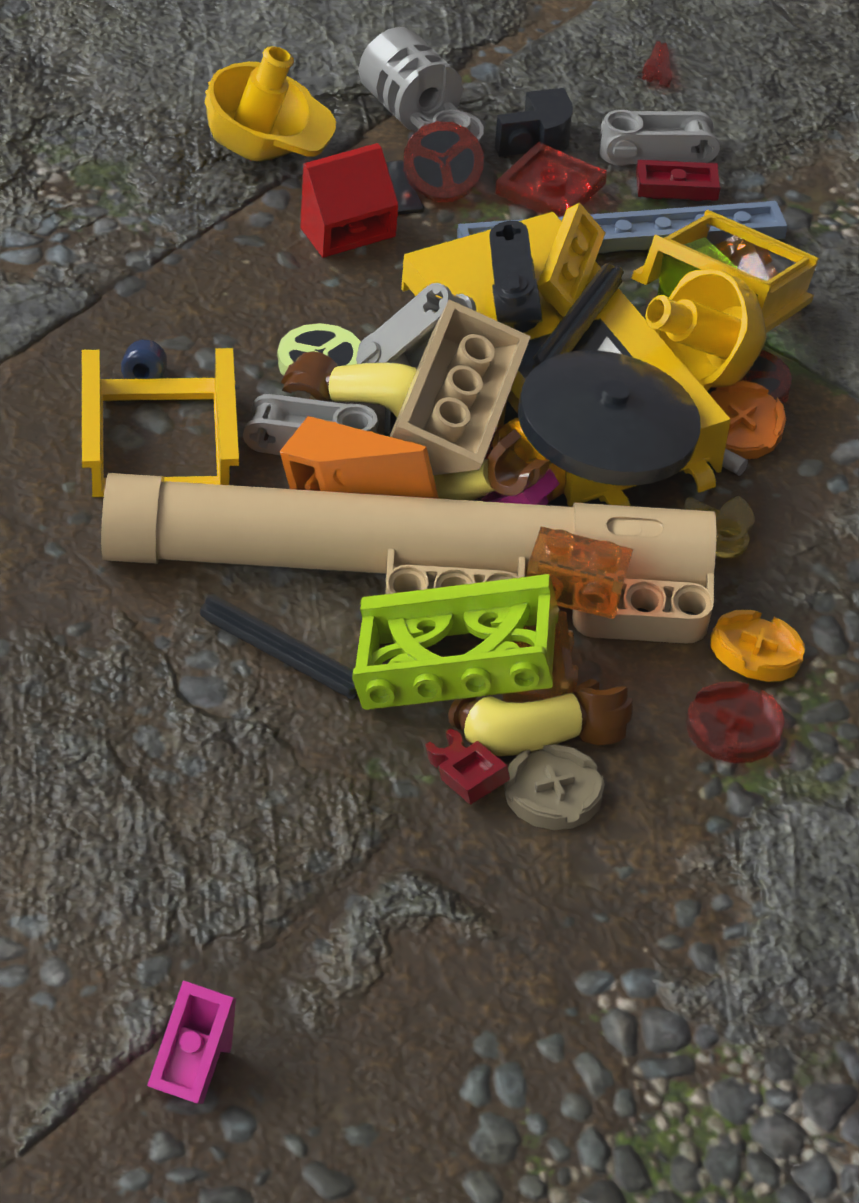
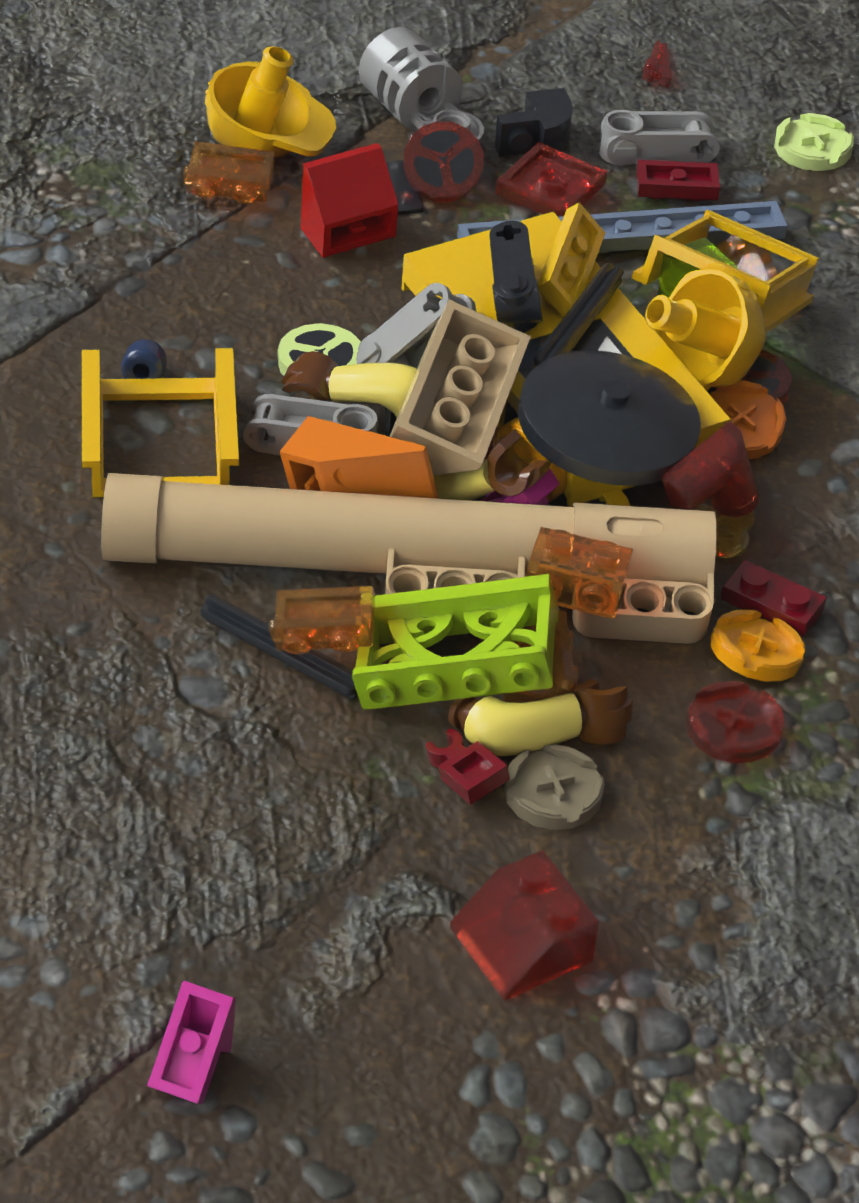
(229, 172): none -> clear orange bracket
(323, 619): none -> clear orange bracket
(526, 926): none -> clear red slope
(715, 471): none -> clear red brick
(773, 596): none -> dark red plate
(814, 142): none -> yellowish green tile

